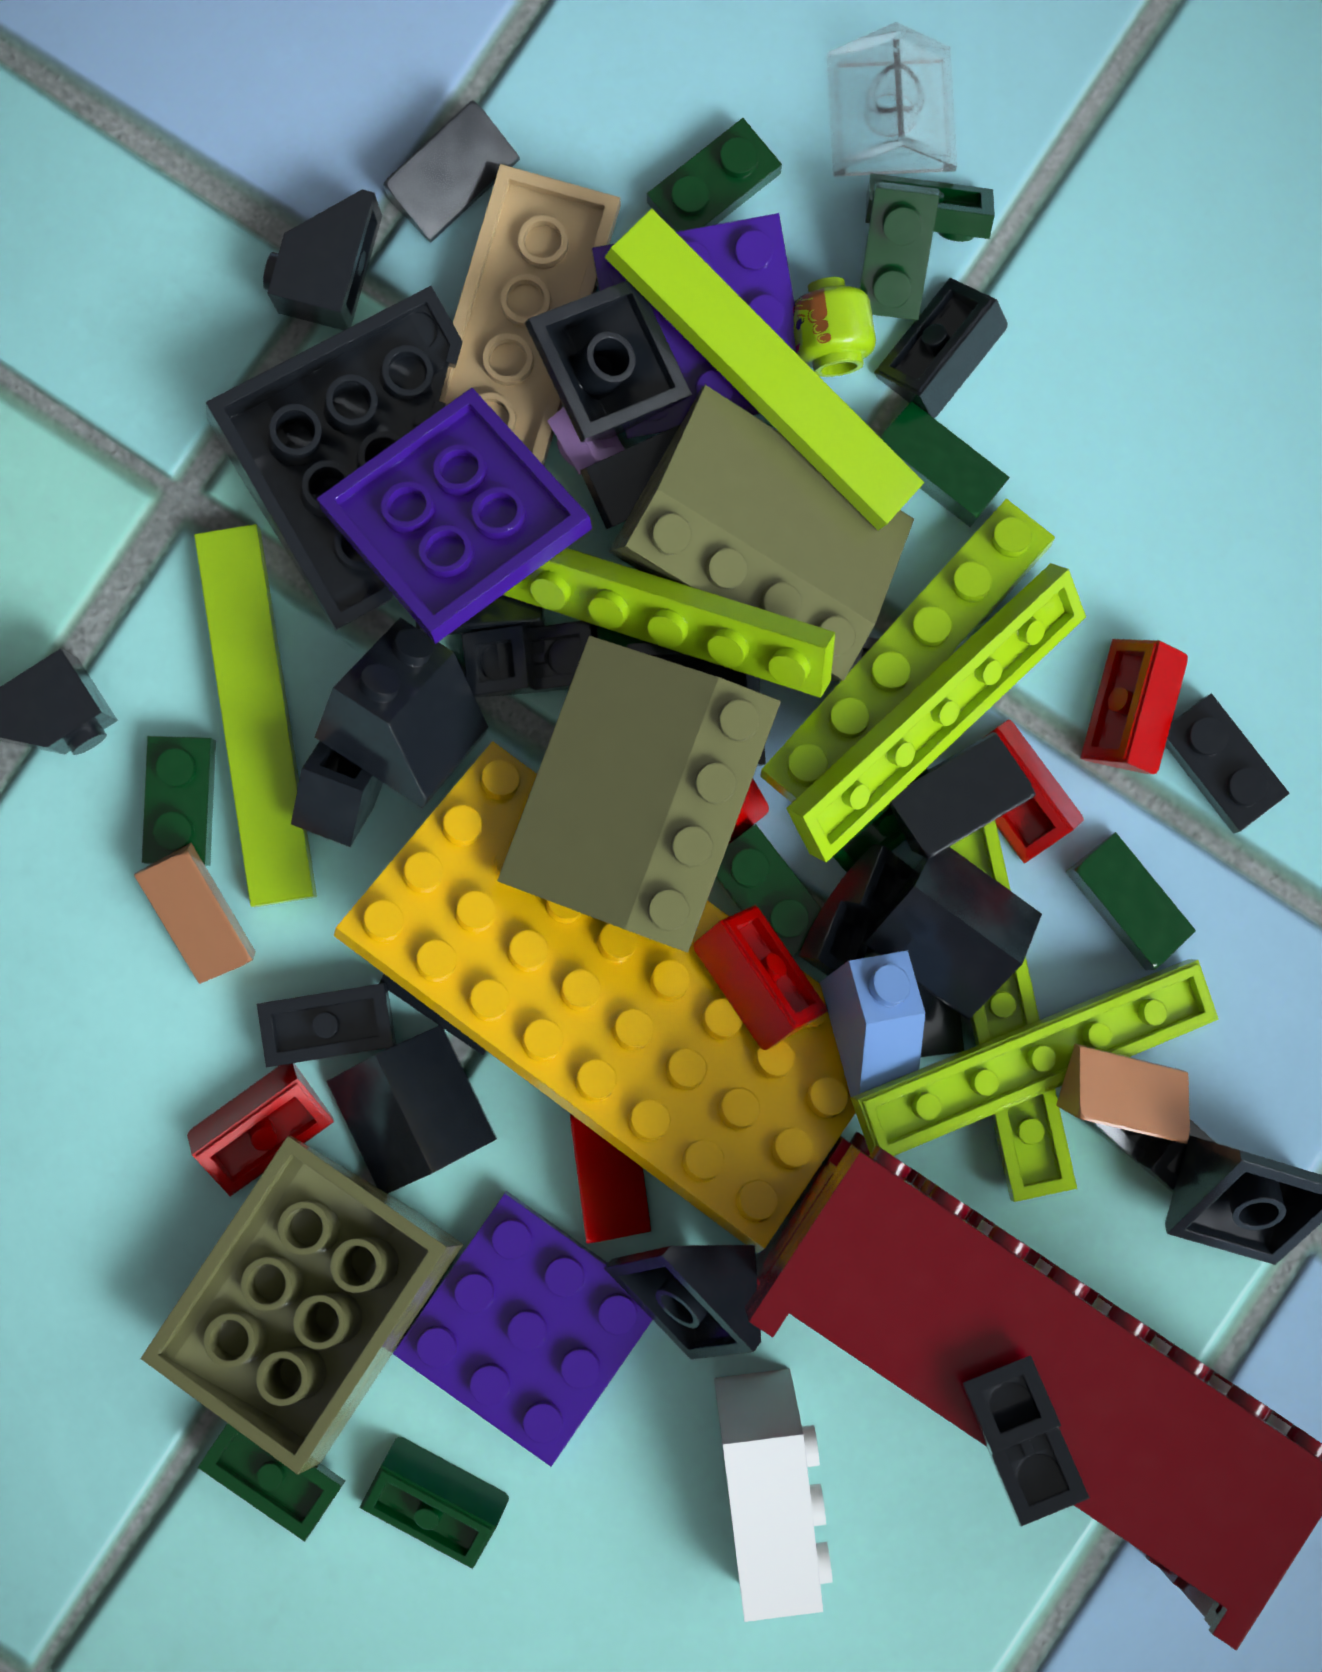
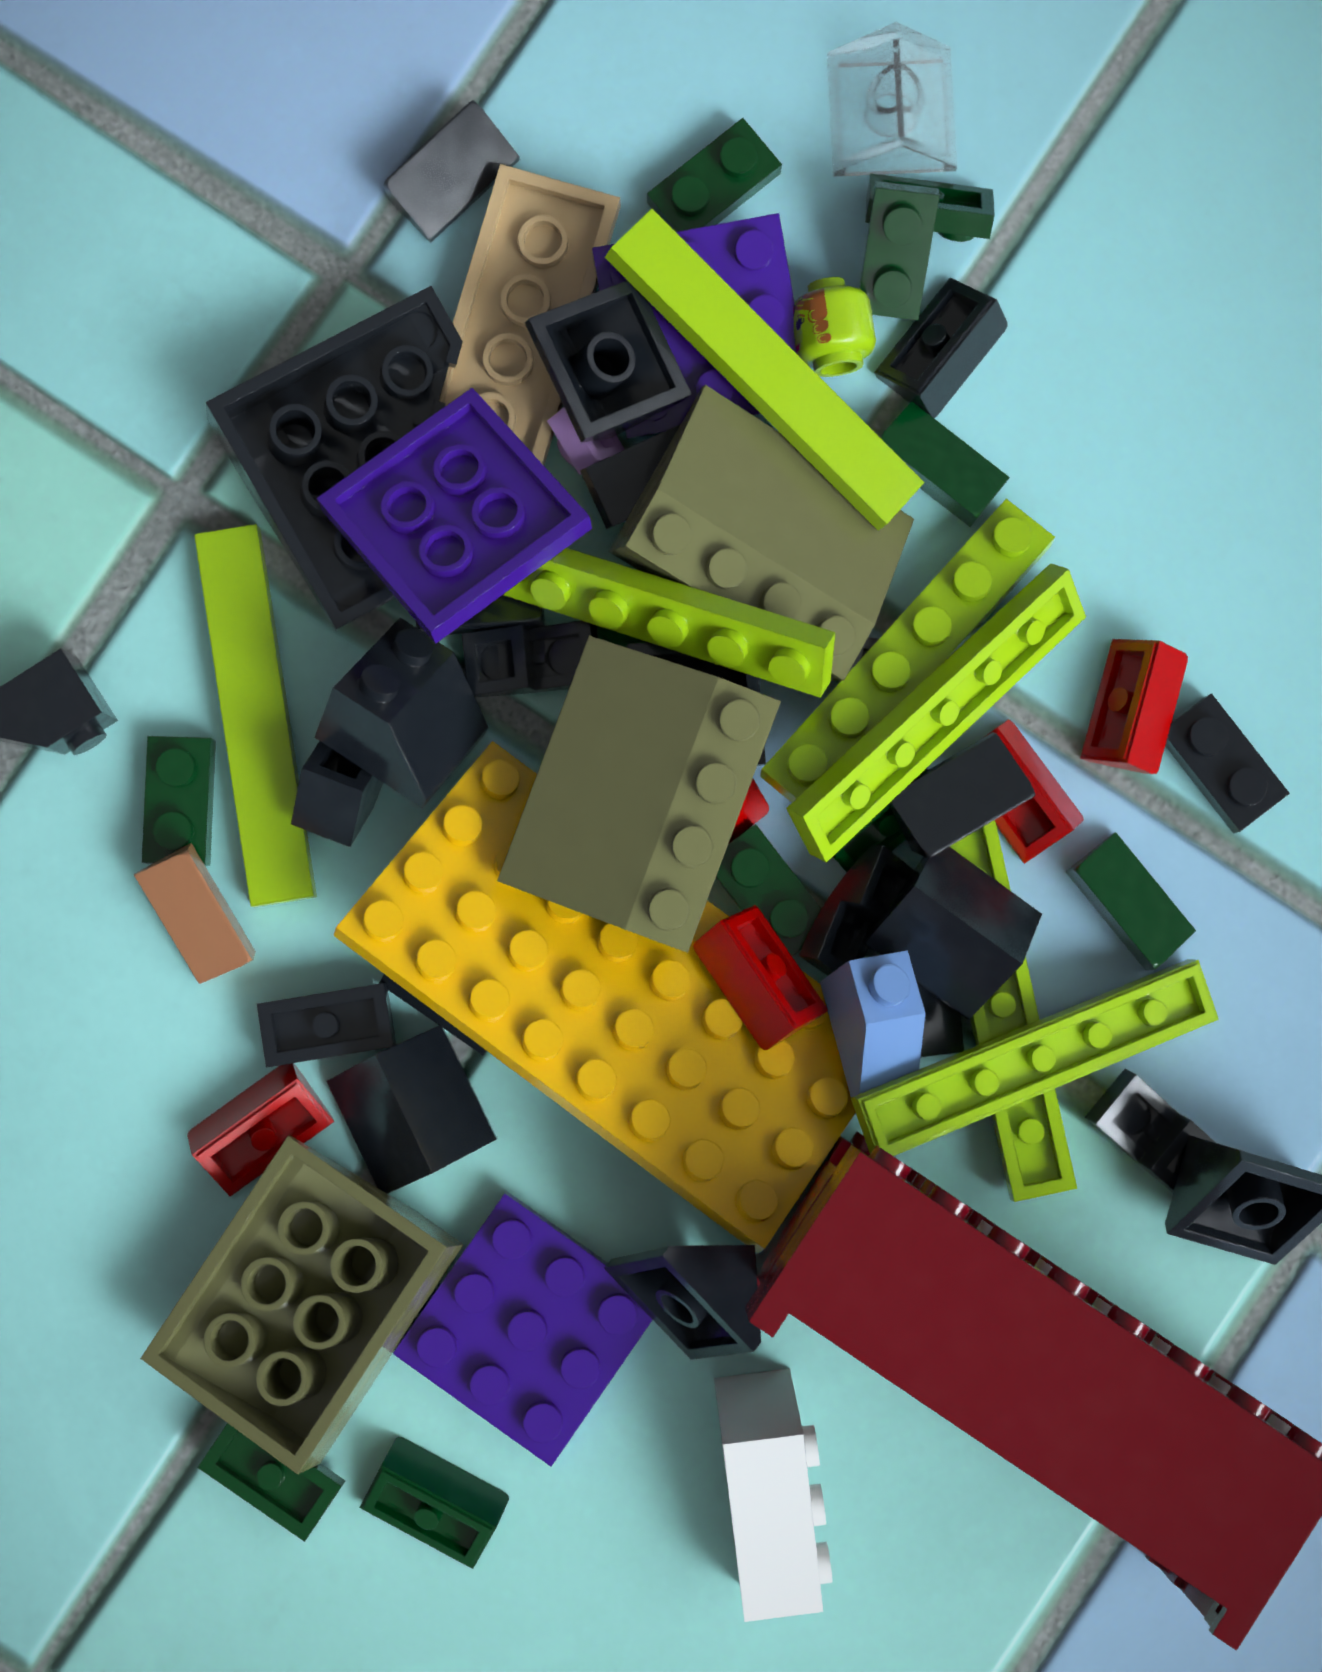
(325, 262): black slope -> none
(609, 1187): red slope -> none
(1025, 1441): black slope -> none
(1127, 1093): nougat slope -> none

